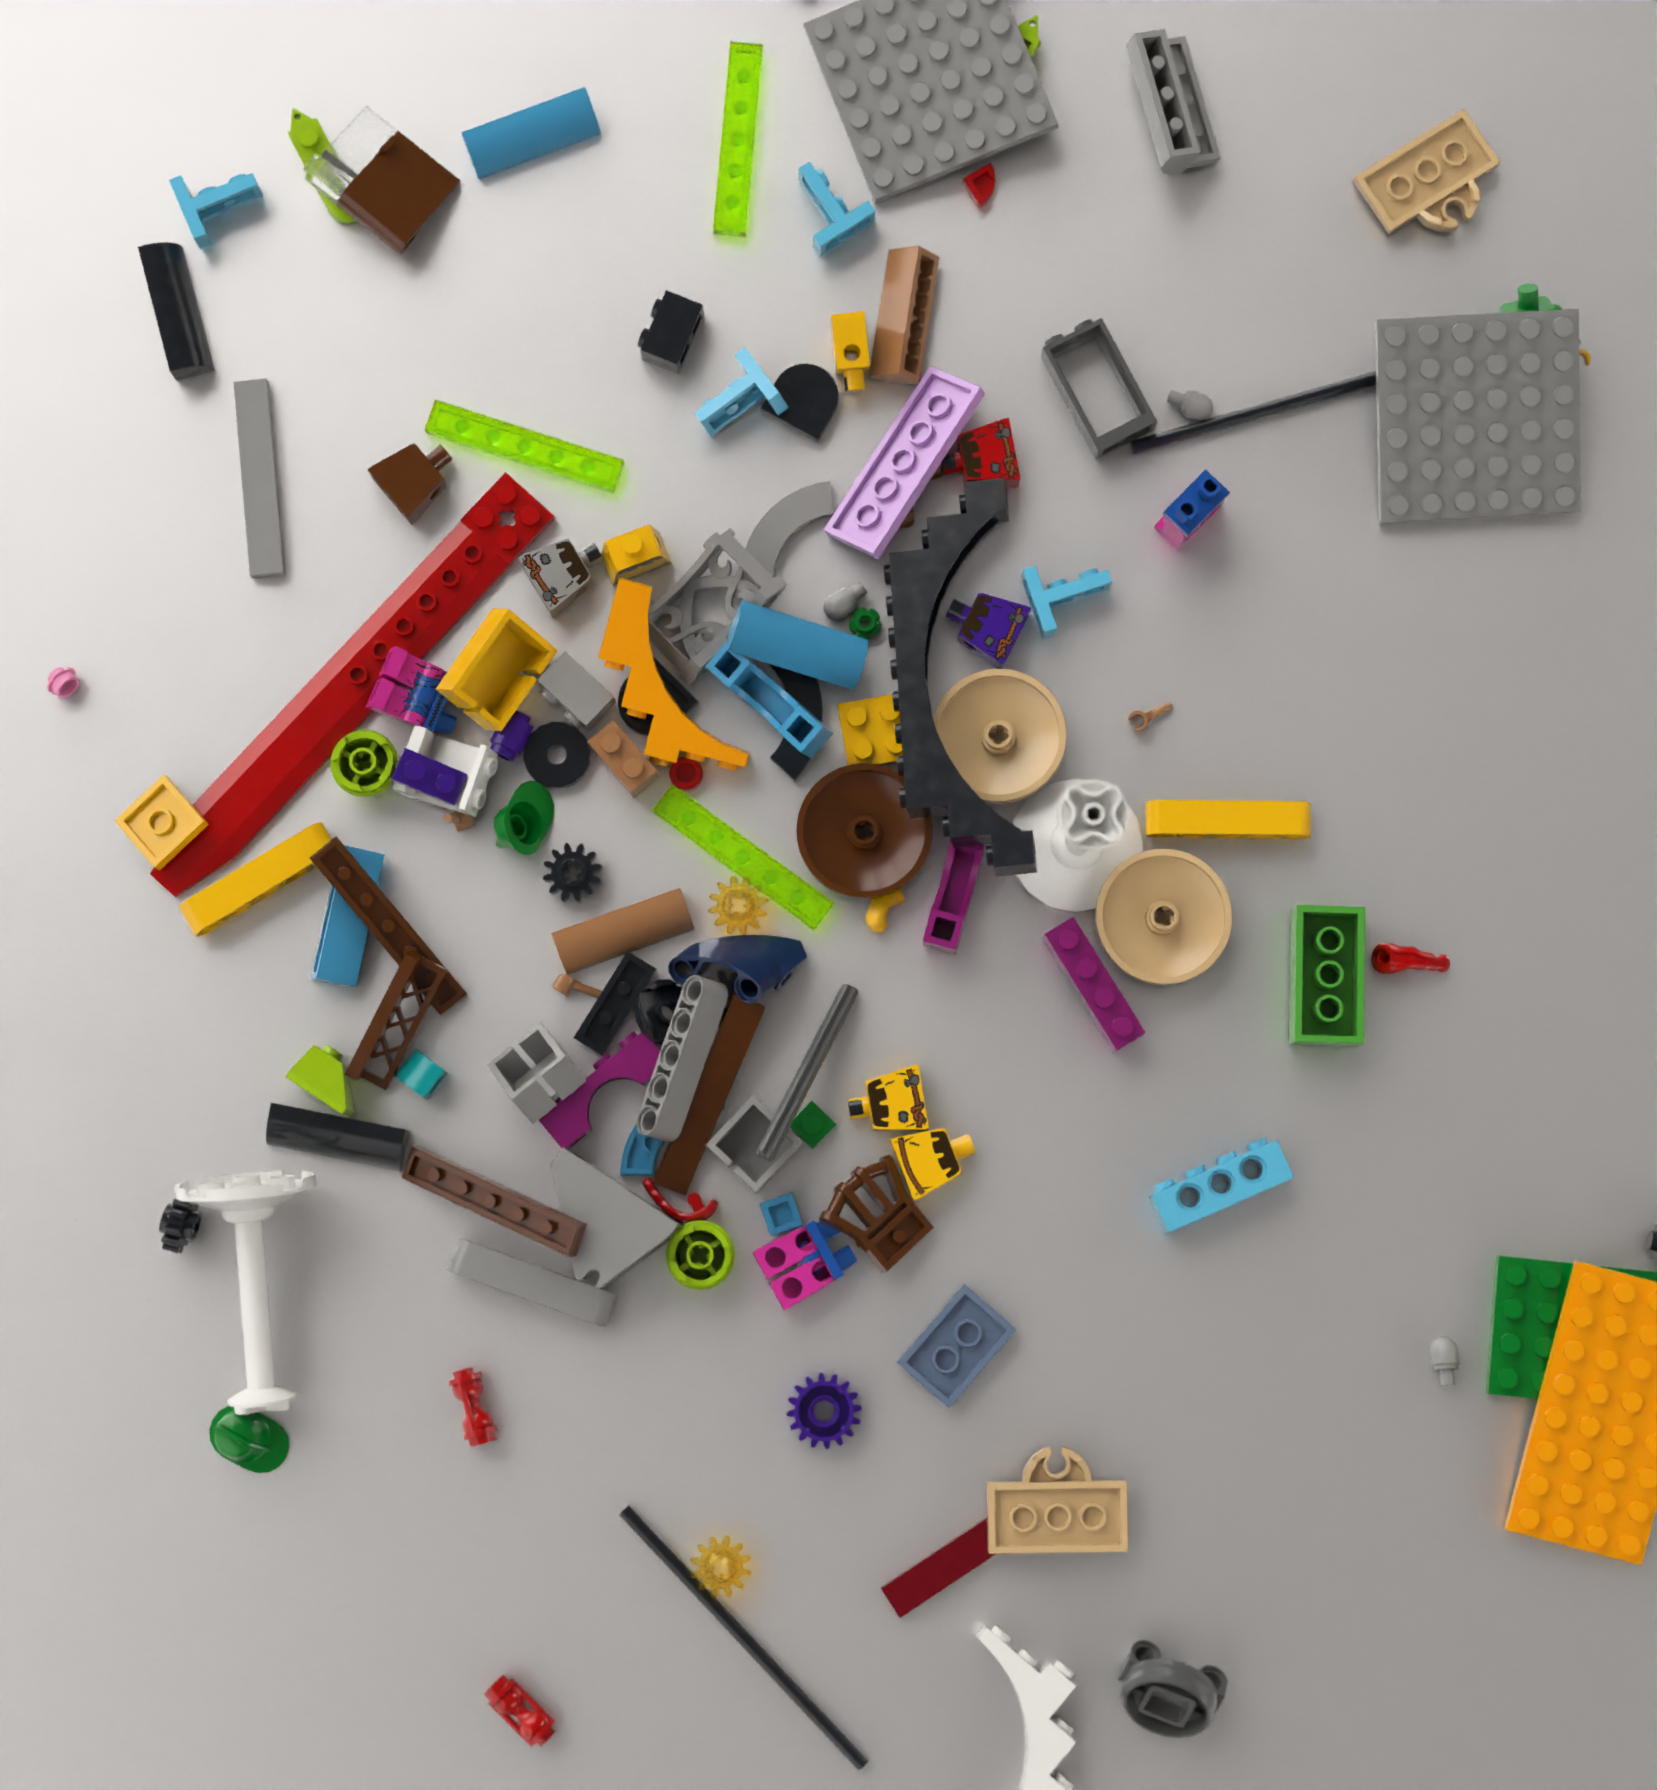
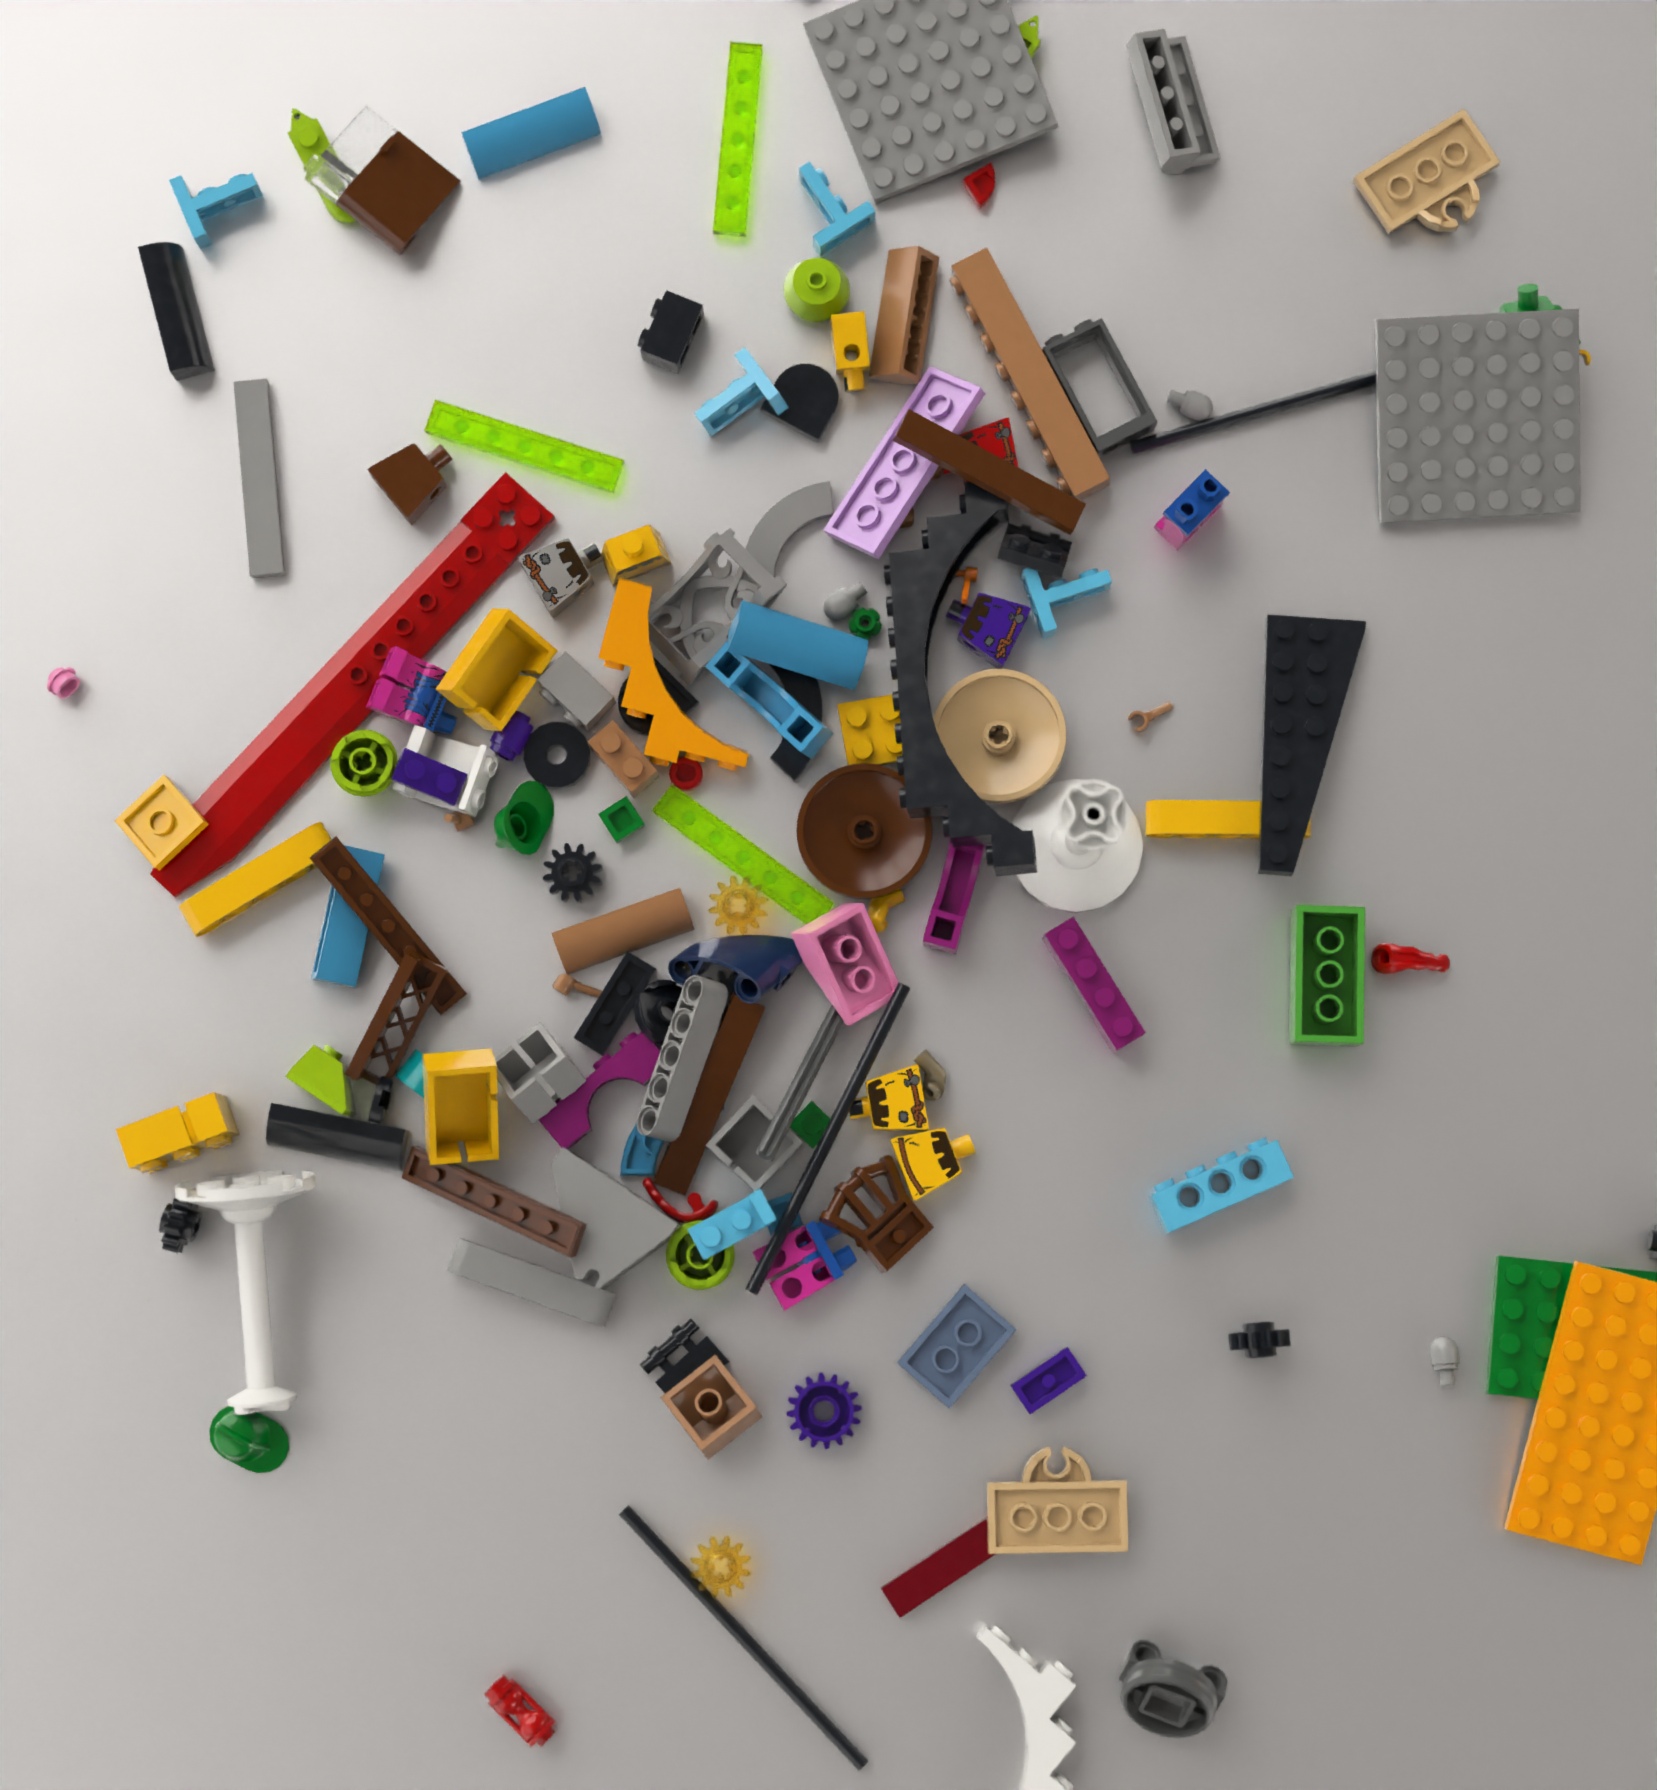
(178, 1134): none -> yellow piece
(381, 1099): none -> black tile
(460, 1105): none -> yellow piece
(477, 1423): red piece -> none
(621, 819): none -> green plate
(695, 1357): none -> black plate
(711, 1407): none -> medium nougat slope
(732, 1224): none -> medium azure bracket
(816, 289): none -> lime cone
(827, 1138): none -> black piece
(847, 961): none -> bright pink slope
(934, 1076): none -> dark tan arm
(970, 576): none -> orange piece
(989, 472): none -> reddish brown tile
(1029, 374): none -> medium nougat brick
(1034, 549): none -> black plate
(1048, 1380): none -> dark purple plate
(1163, 916): tan dish -> none
(1259, 1339): none -> black gear
(1303, 696): none -> black wing

